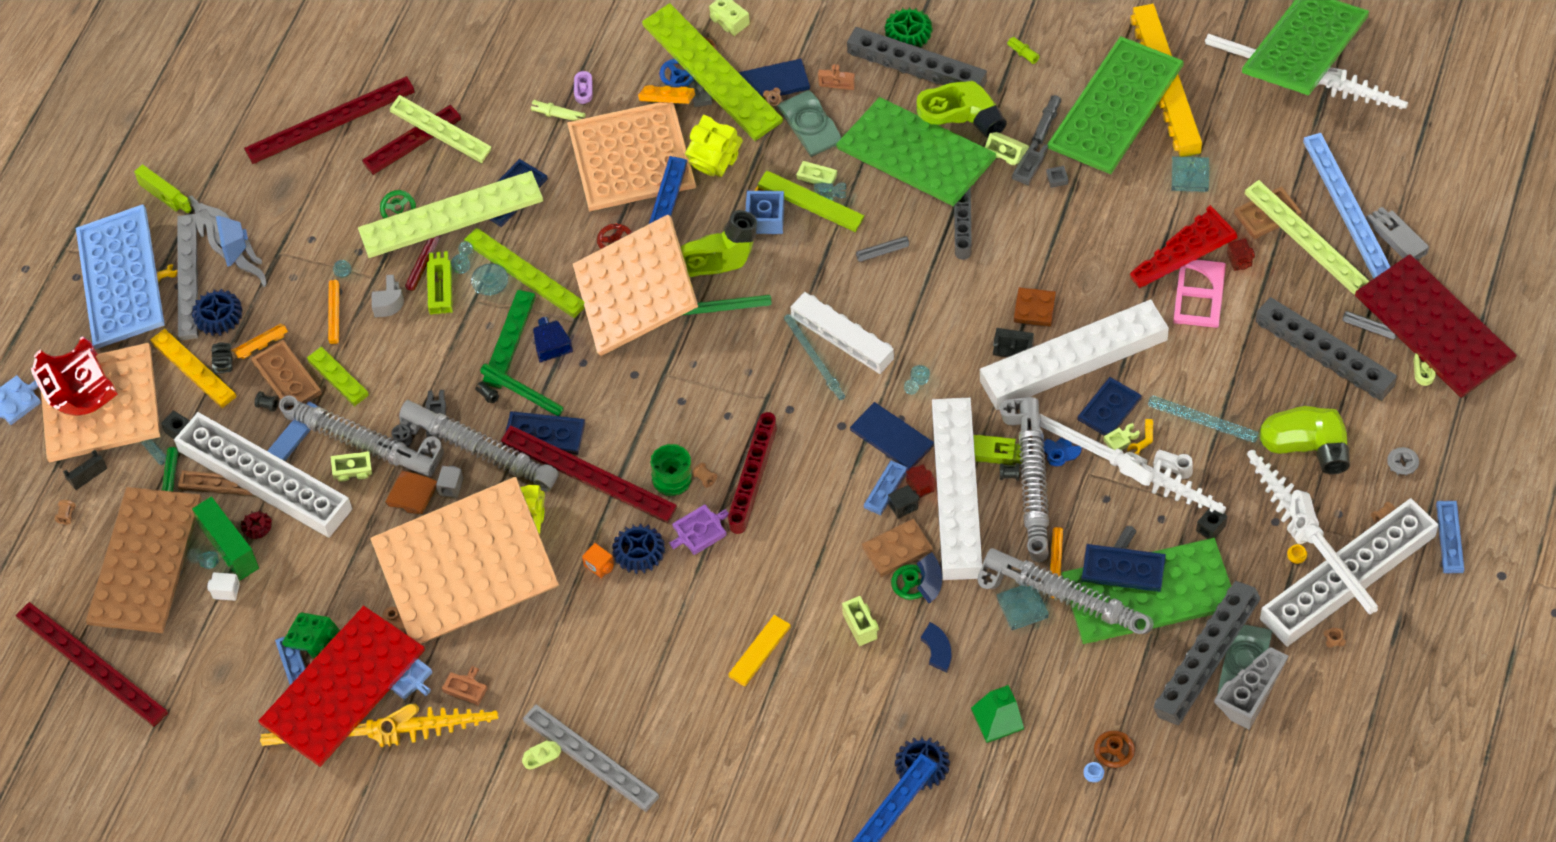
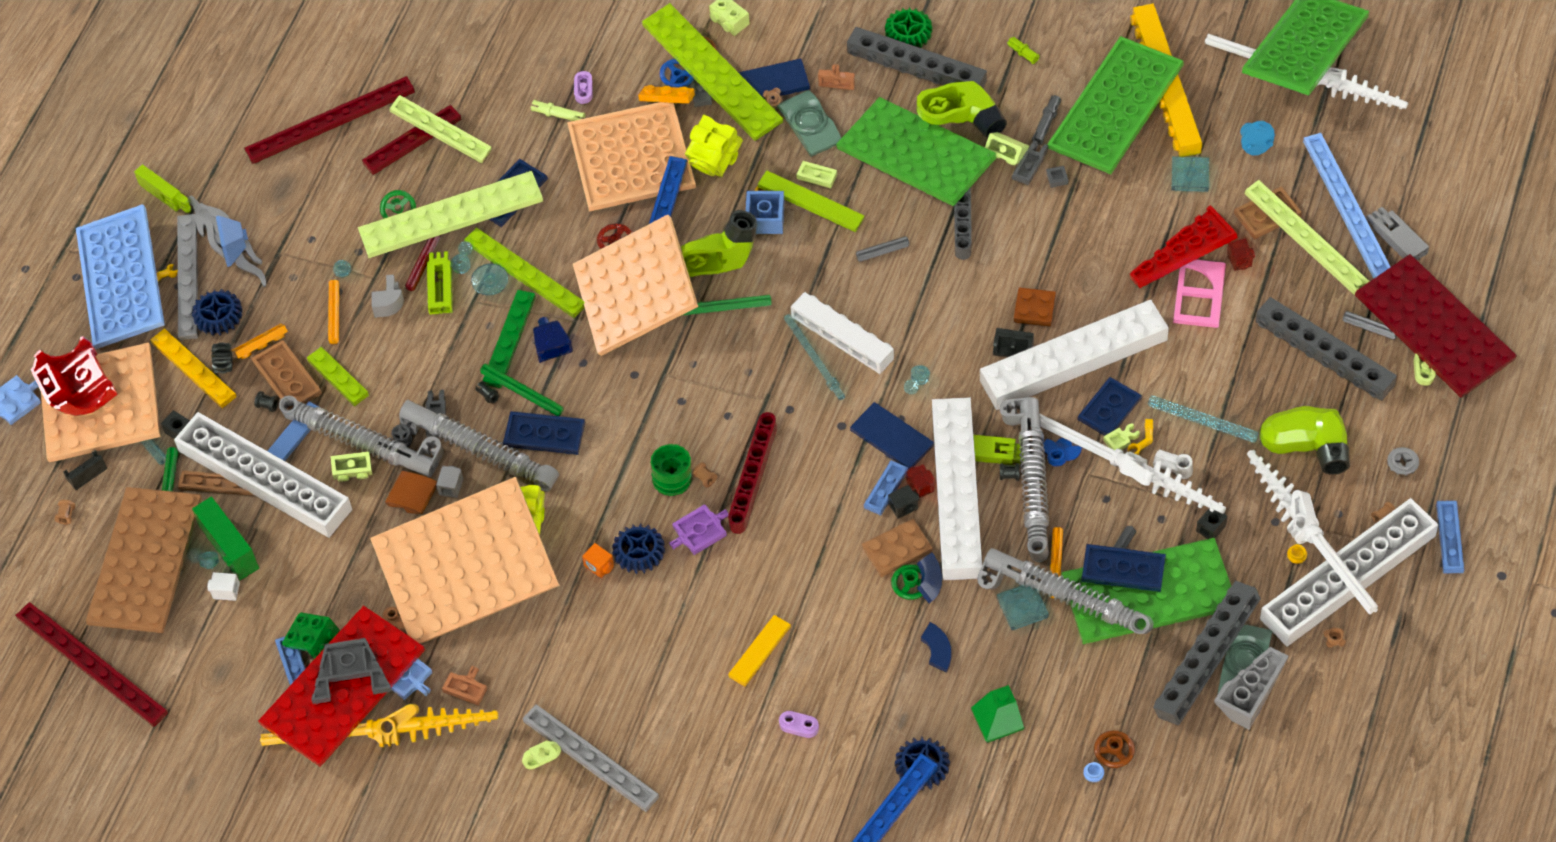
(256, 532): dark red gear -> none
(345, 662): none -> dark grey wing
(589, 474): dark red plate -> none
(798, 723): none -> lavender plate
(828, 191): clear light blue plate -> none
(859, 620): yellowish green brick -> none
(1257, 137): none -> dark azure piece

